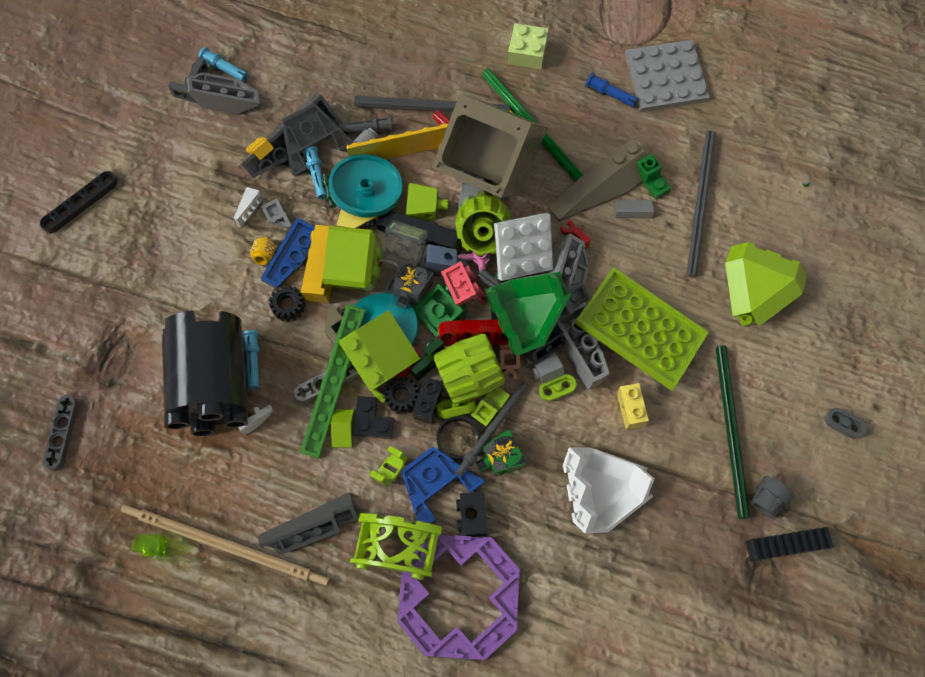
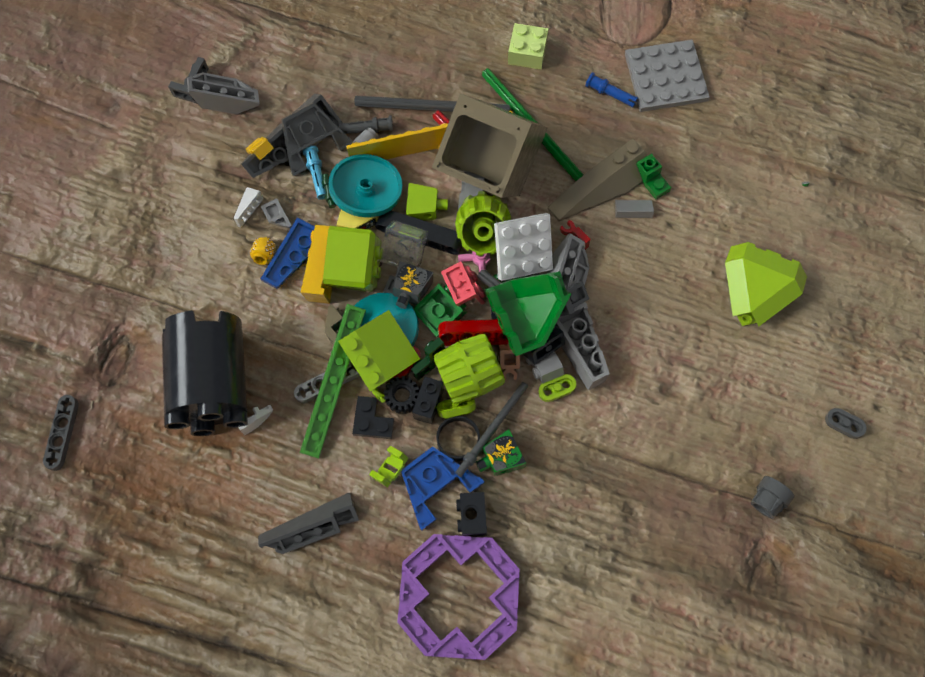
(74, 210): black beam -> none
(149, 545): clear neon green brick -> none
(216, 61): medium azure pin -> none
(225, 545): tan axle -> none
(251, 350): medium azure pin -> none
(280, 295): black tyre -> none
(342, 428): lime slope -> none
(372, 526): lime fence -> none
(440, 258): sand blue torso -> none
(490, 406): lime slope -> none
(604, 488): white panel -> none
(632, 406): light yellow brick -> none
(642, 328): lime plate -> none
(701, 202): dark grey axle -> none
(732, 433): dark green axle -> none
(789, 544): black gear -> none

